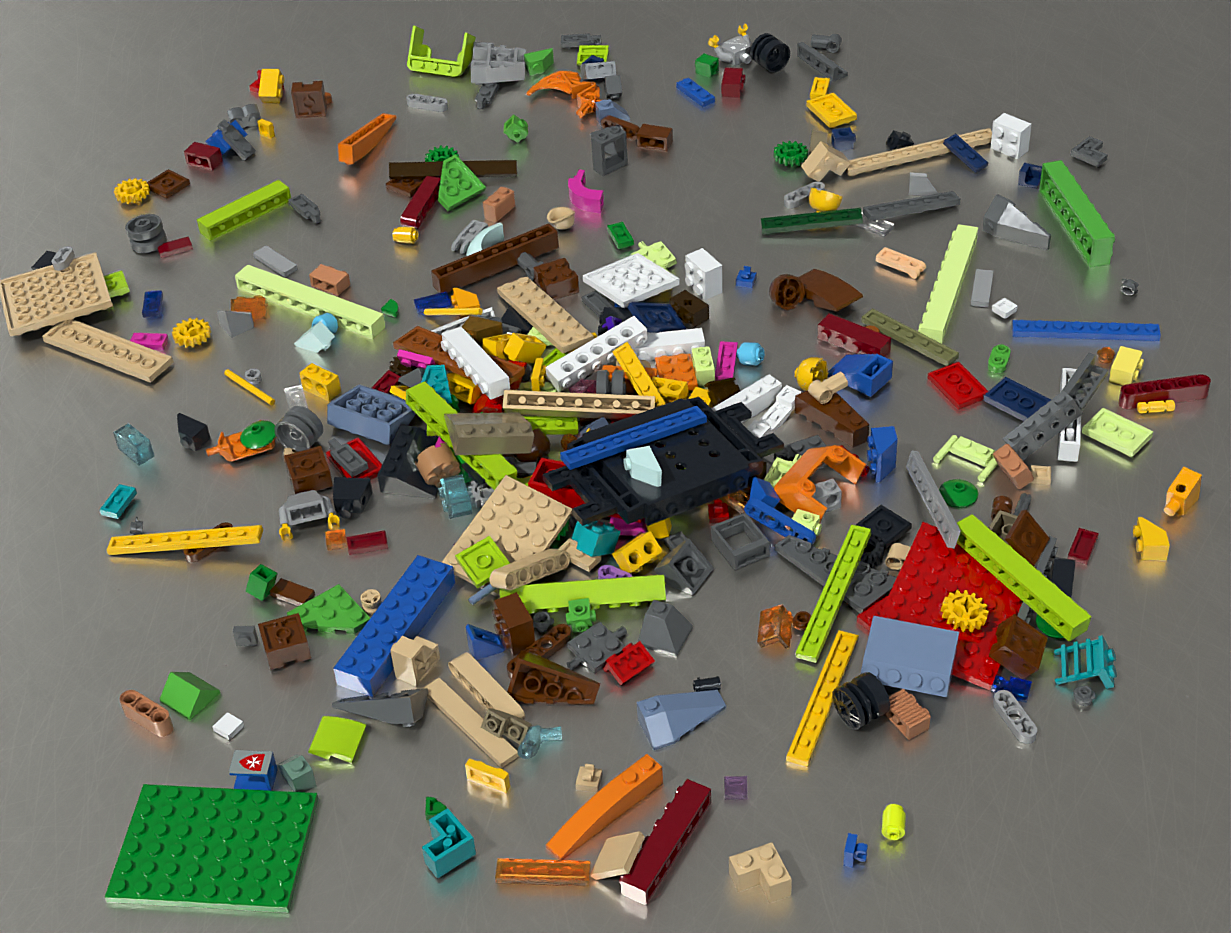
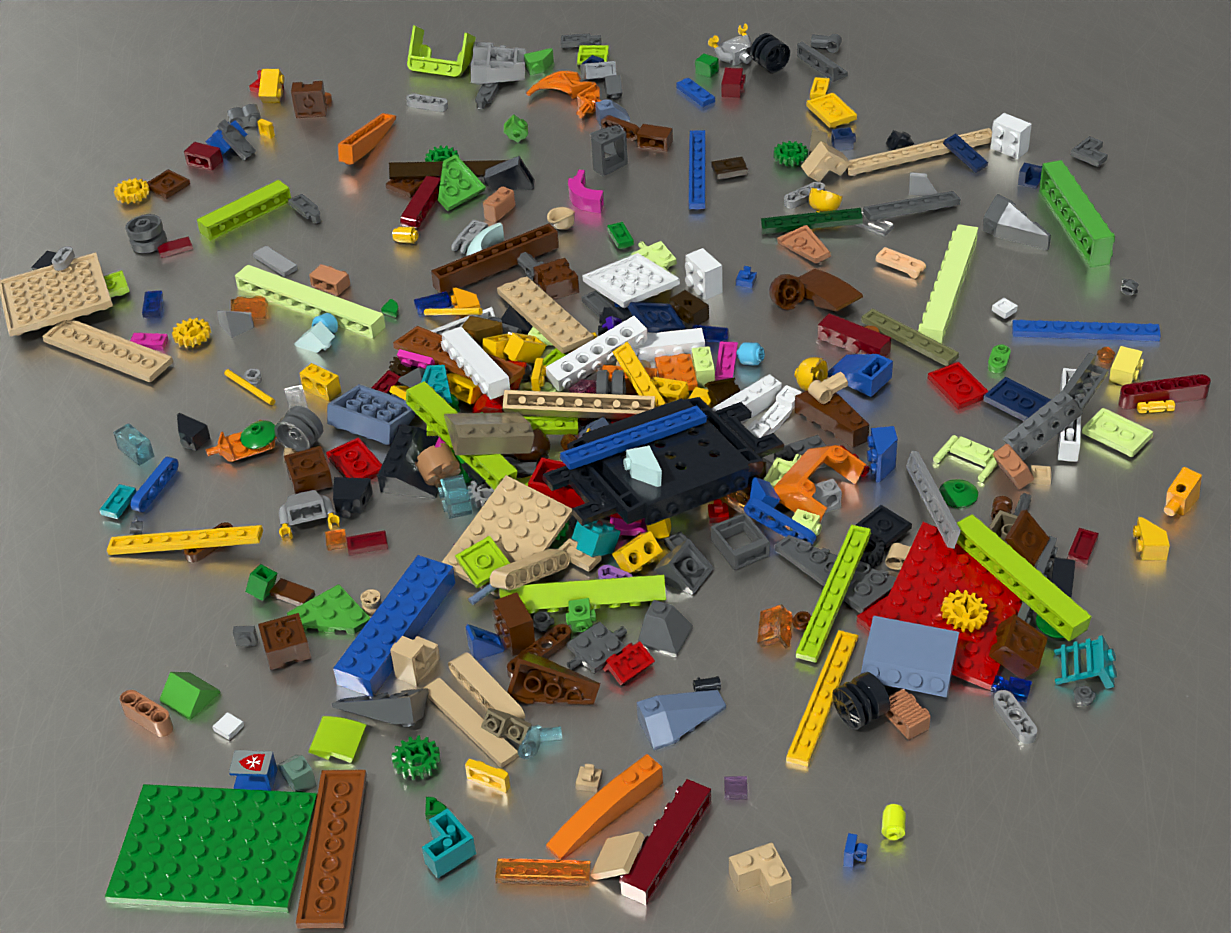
(154, 484): none -> blue beam
(331, 850): none -> dark orange plate
(347, 458): dark grey hinge -> none
(416, 757): none -> green gear
(509, 174): none -> black slope
(697, 170): none -> blue plate
(714, 334): none -> clear blue slope
(729, 168): none -> dark brown plate
(805, 244): none -> nougat wing
(982, 288): light grey tile -> none

